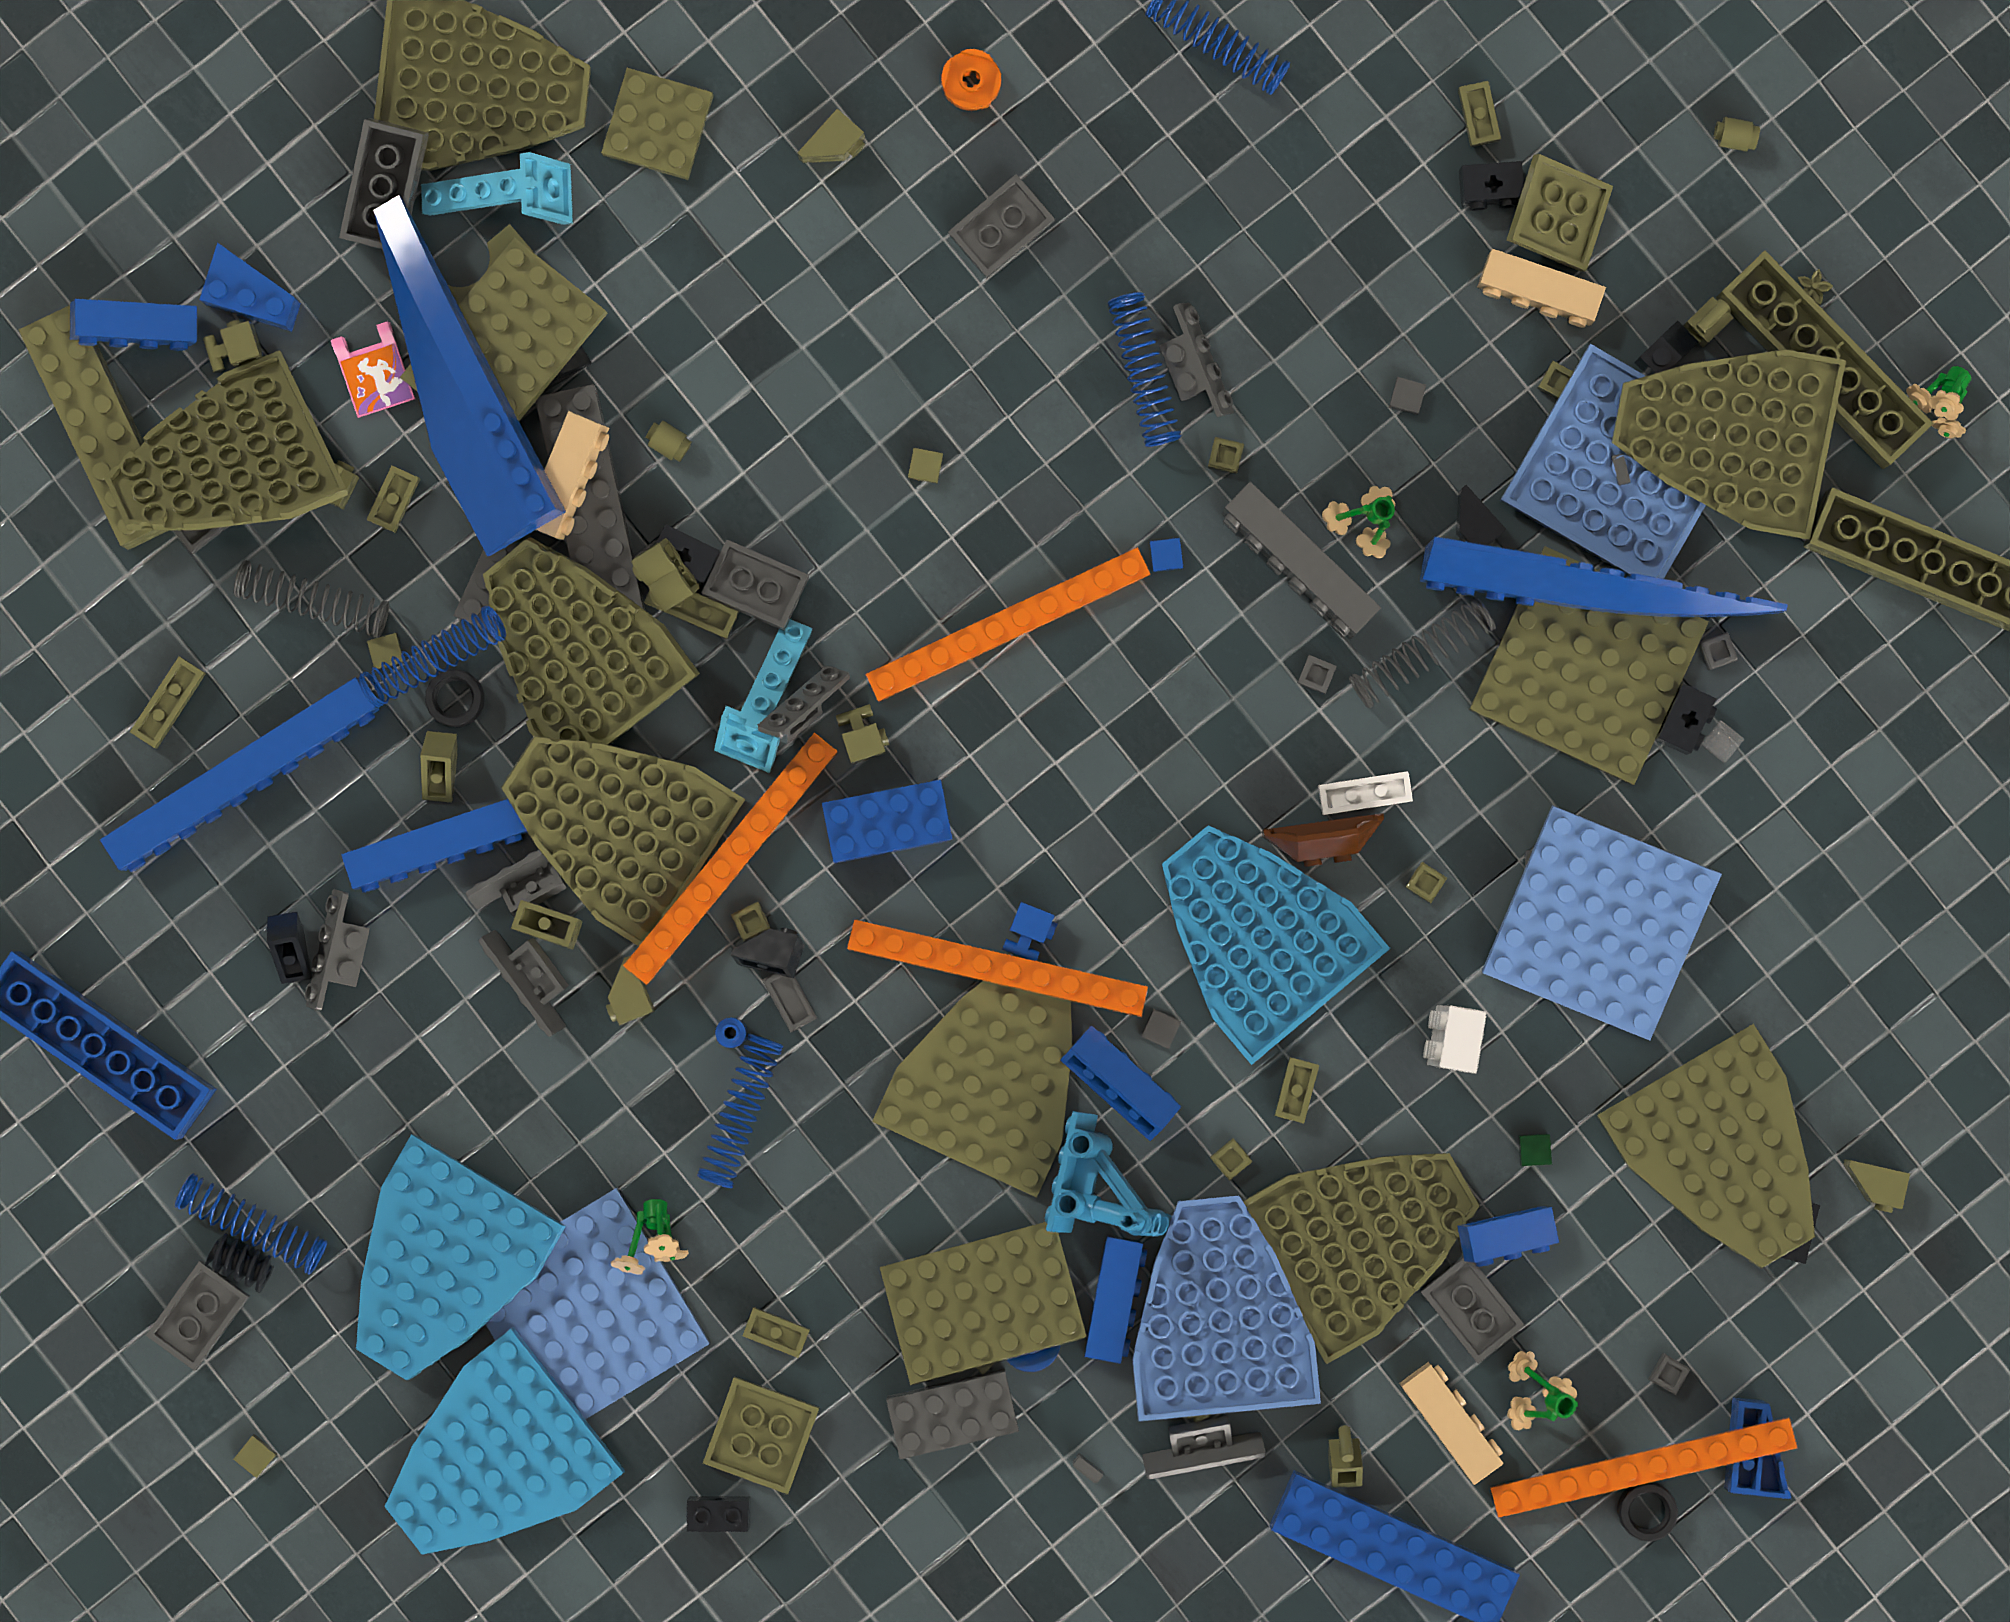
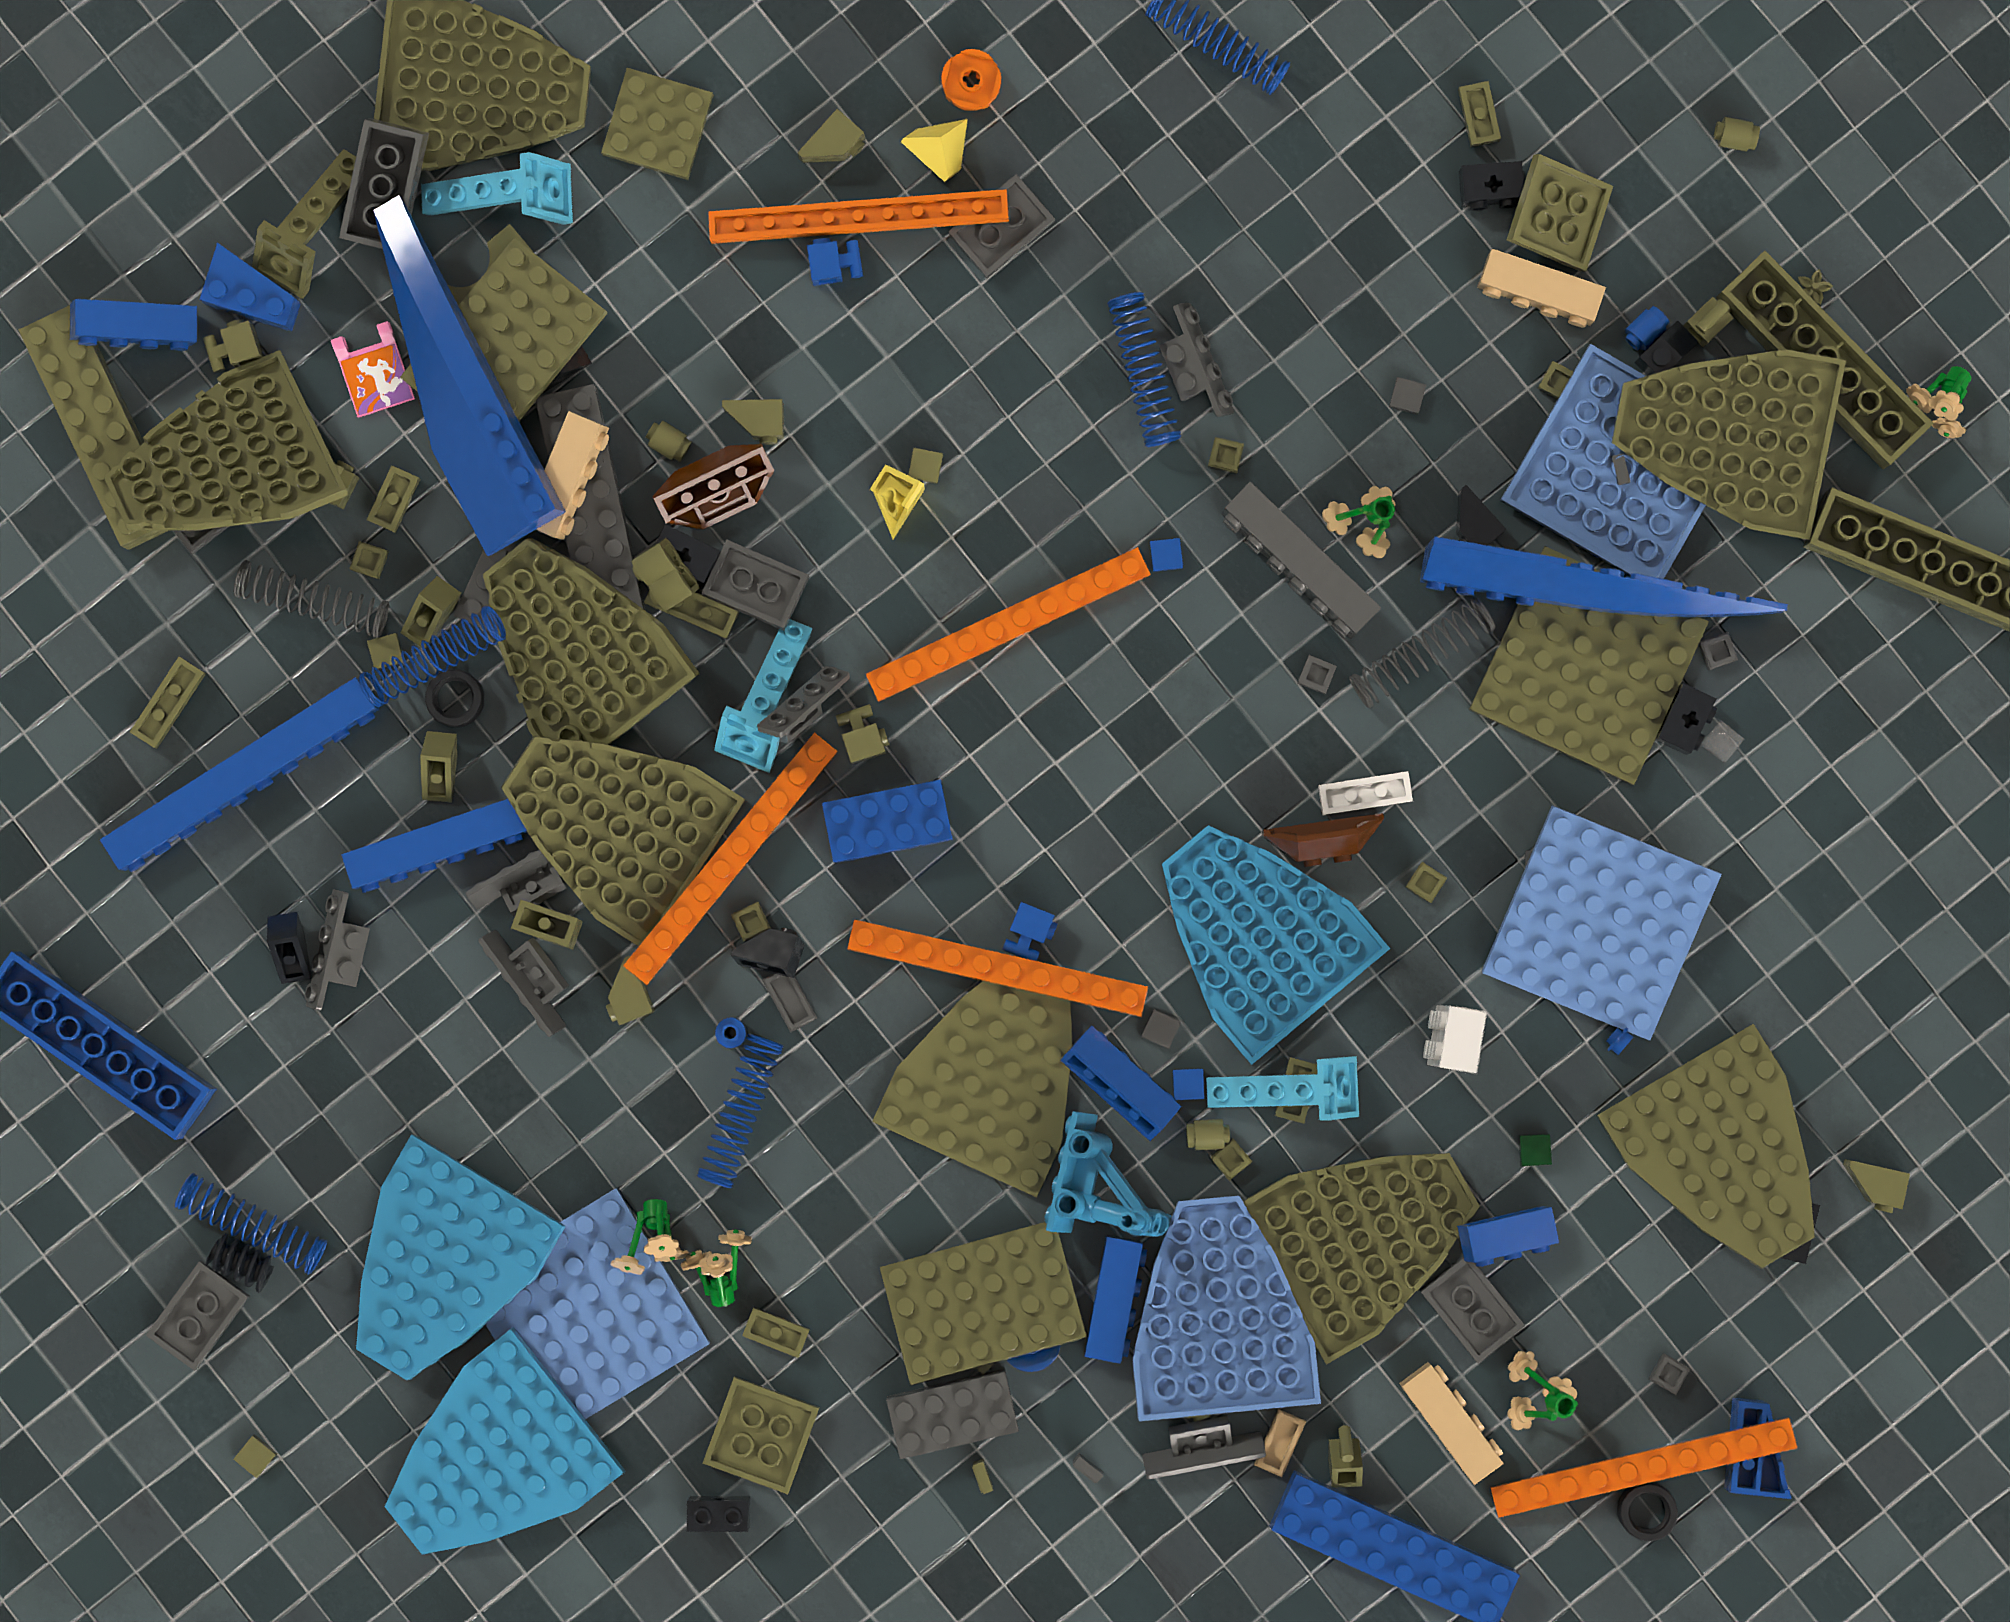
(282, 250): none -> olive bracket
(369, 560): none -> olive tile
(430, 611): none -> olive slope
(715, 486): none -> reddish brown wedge
(720, 1288): none -> plant
(759, 418): none -> olive slope
(827, 262): none -> blue brick
(858, 216): none -> orange plate
(896, 496): none -> light yellow slope
(939, 147): none -> light yellow slope
(982, 1476): none -> olive tile
(1188, 1084): none -> blue tile
(1207, 1134): none -> olive brick
(1280, 1442): none -> tan tile
(1332, 1089): none -> medium azure bracket
(1619, 1040): none -> blue plate
(1646, 328): none -> blue brick

